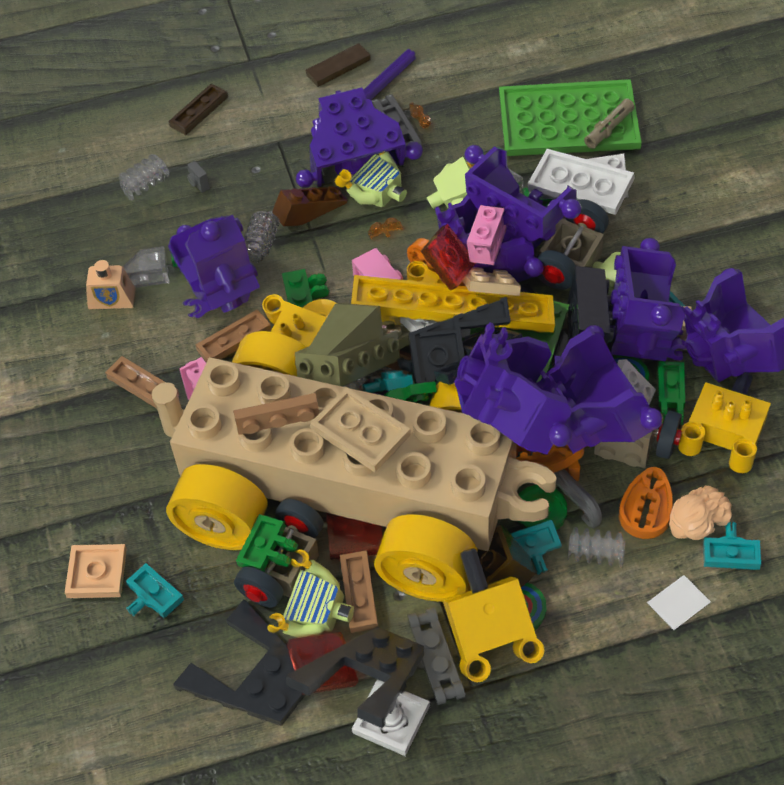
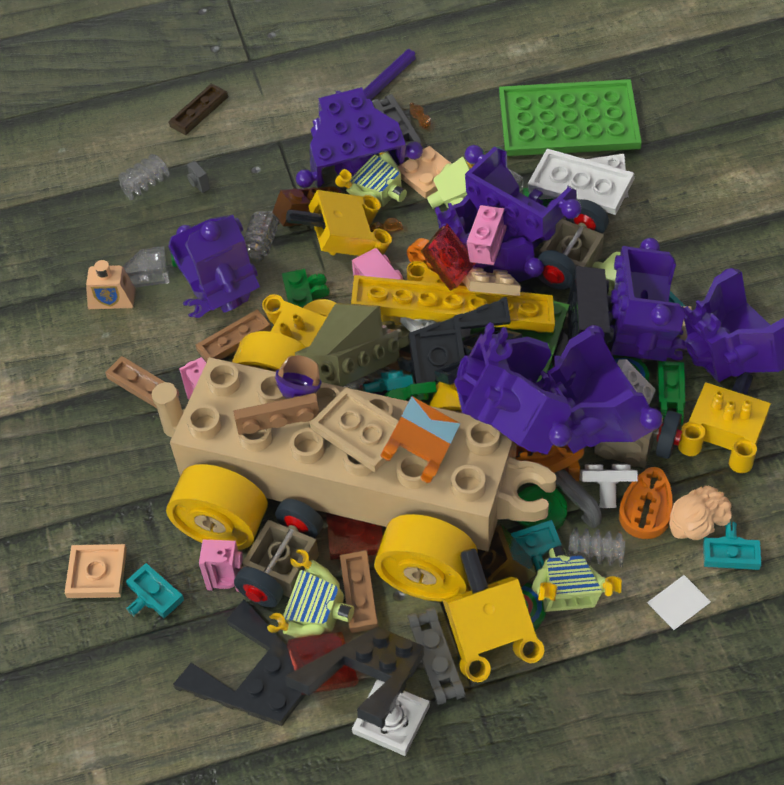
(220, 563): none -> bright pink hinge
(262, 542): green hinge -> none
(298, 377): none -> piece
(338, 65): dark brown tile -> none
(343, 223): none -> yellow piece
(421, 172): none -> light nougat plate
(423, 433): none -> orange flag
(571, 582): none -> torso
(596, 137): dark tan pin -> none
(607, 479): none -> white plate

